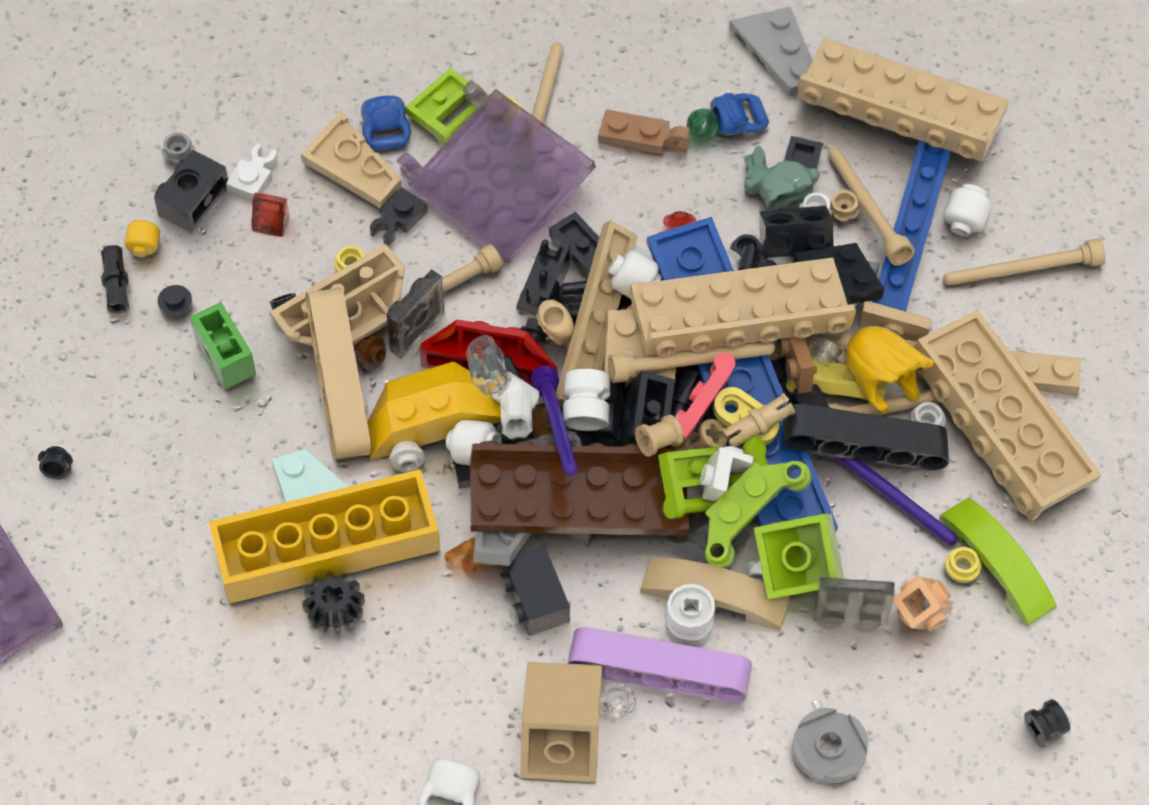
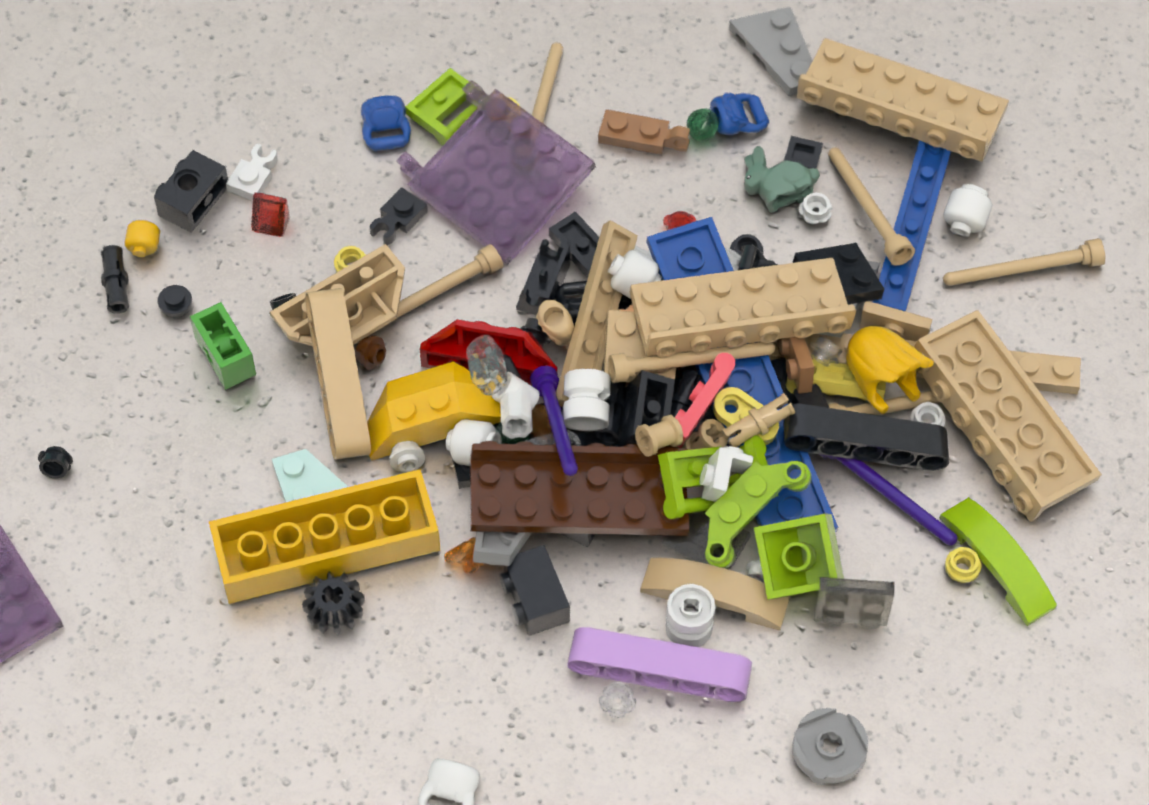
(174, 142): light grey plate -> none
(349, 161): tan wing -> none
(415, 313): clear smoke plate -> none
(561, 722): tan slope -> none
(795, 230): black brick -> none
(844, 199): tan plate -> none
(912, 599): light nougat brick -> none
(1047, 722): black wheel -> none

